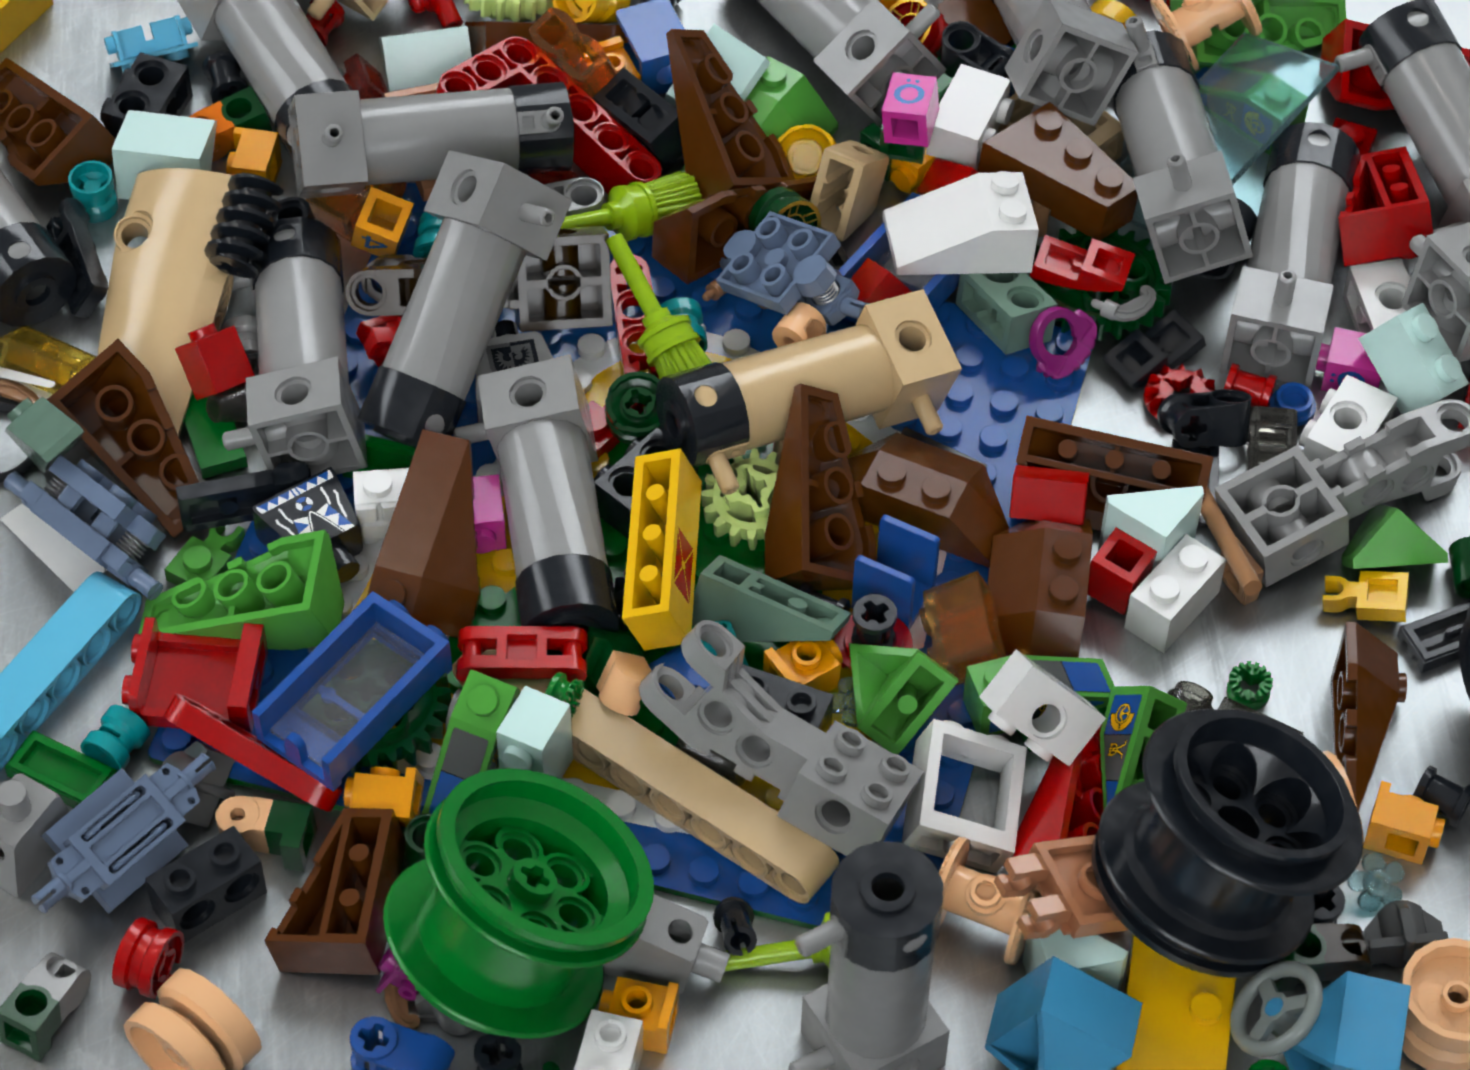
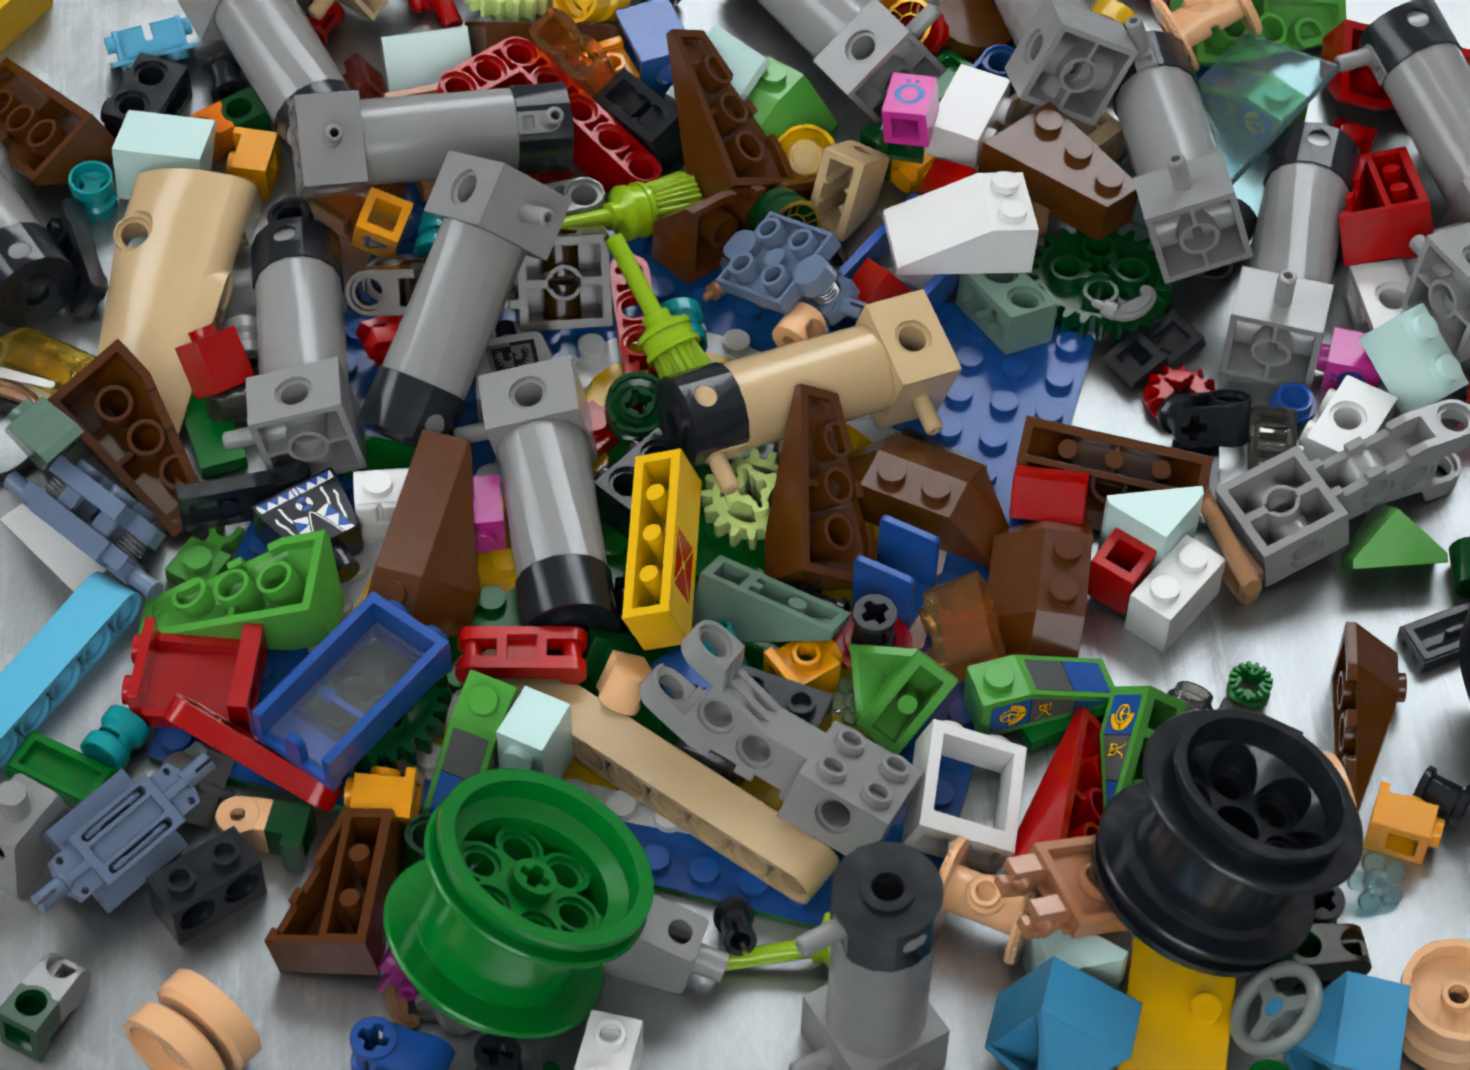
(147, 957): red wheel -> none
(240, 224): black piece -> none
(565, 690): green bush -> none
(647, 1002): light orange brick -> none
(970, 46): black piece -> none
(1024, 687): white brick -> none
(1069, 266): red slope -> none
(1083, 333): magenta piece -> none
(1257, 386): red bush -> none
(1375, 596): yellow plate -> none
(1399, 932): dark grey piece -> none

